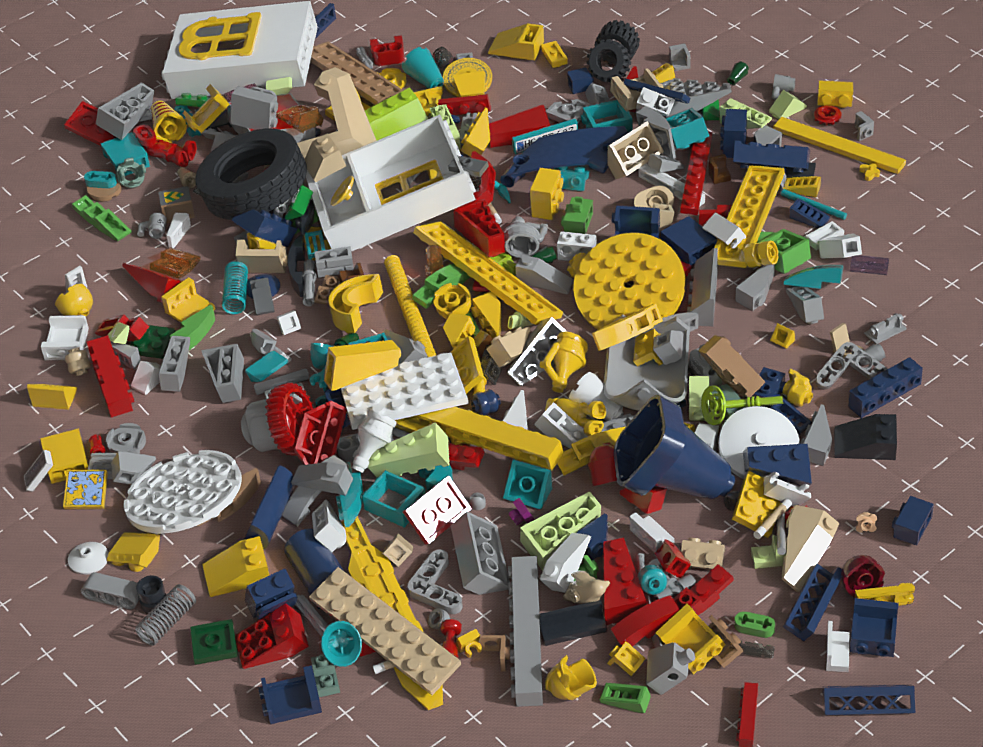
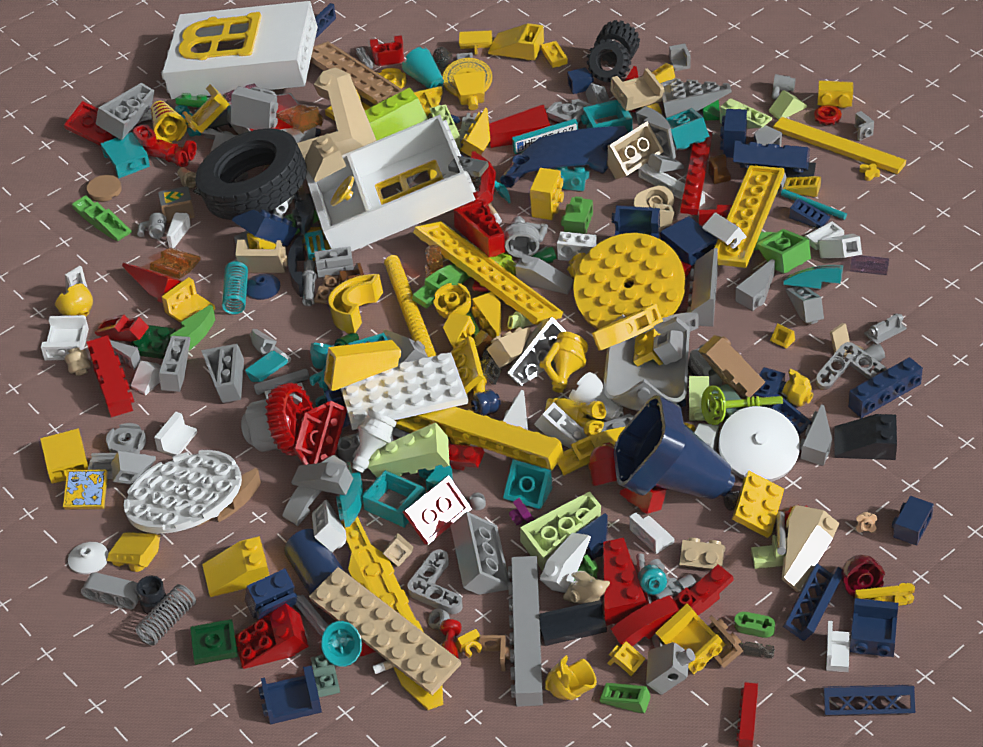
(38, 470): tile -> none
(51, 395): yellow slope -> none
(96, 445): red pin -> none
(100, 179): teal beam -> none
(119, 333): yellowish green slope -> none
(130, 165): sand green piece -> none
(174, 435): none -> white panel
(262, 296): dark grey slope -> none
(272, 506): dark blue brick -> none
(279, 86): yellowish green slope -> none
(288, 322): white tile -> none
(299, 203): green slope -> none
(466, 104): red plate -> none
(475, 40): none -> yellow panel
(638, 86): dark blue tile -> none
(655, 101): white slope -> none
(672, 559): red leg -> none
(737, 73): dark green cone -> none
(761, 254): yellow wheel -> none
(772, 518): tan bar -> none
(782, 490): white hinge -> none
(788, 460): dark blue wedge -> none

